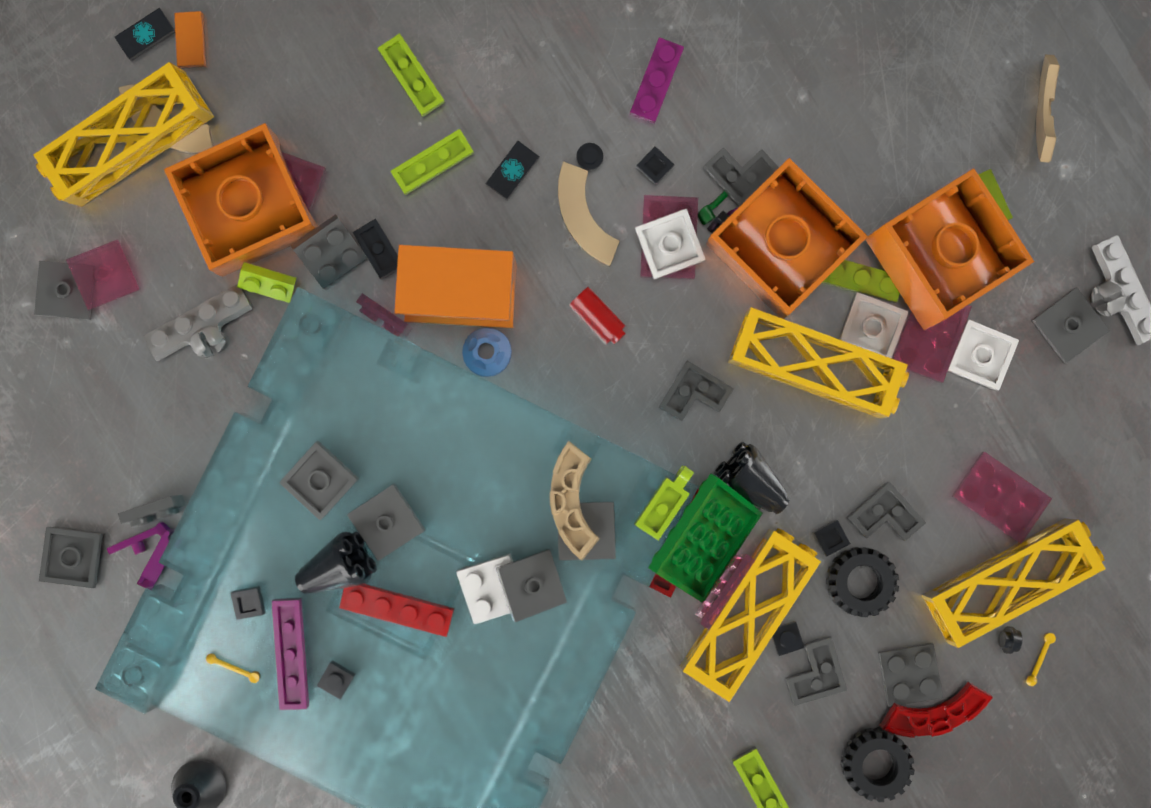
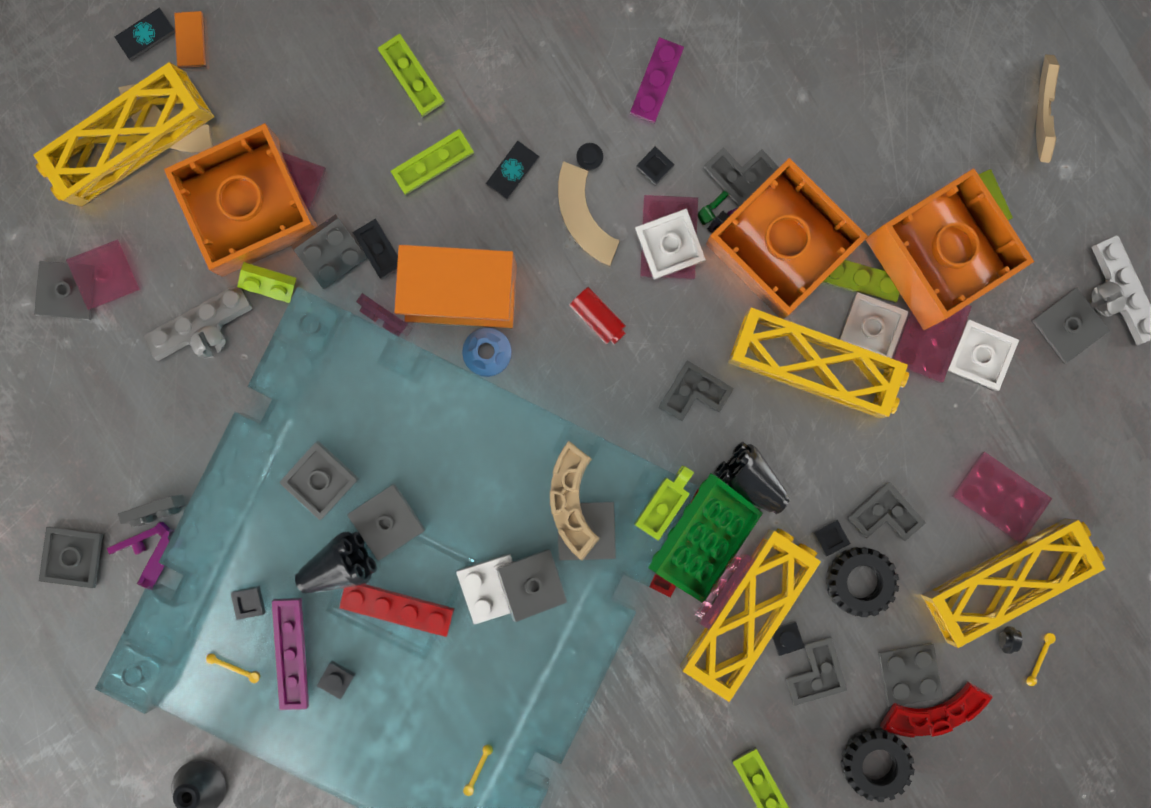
(469, 788): none -> yellow hinge

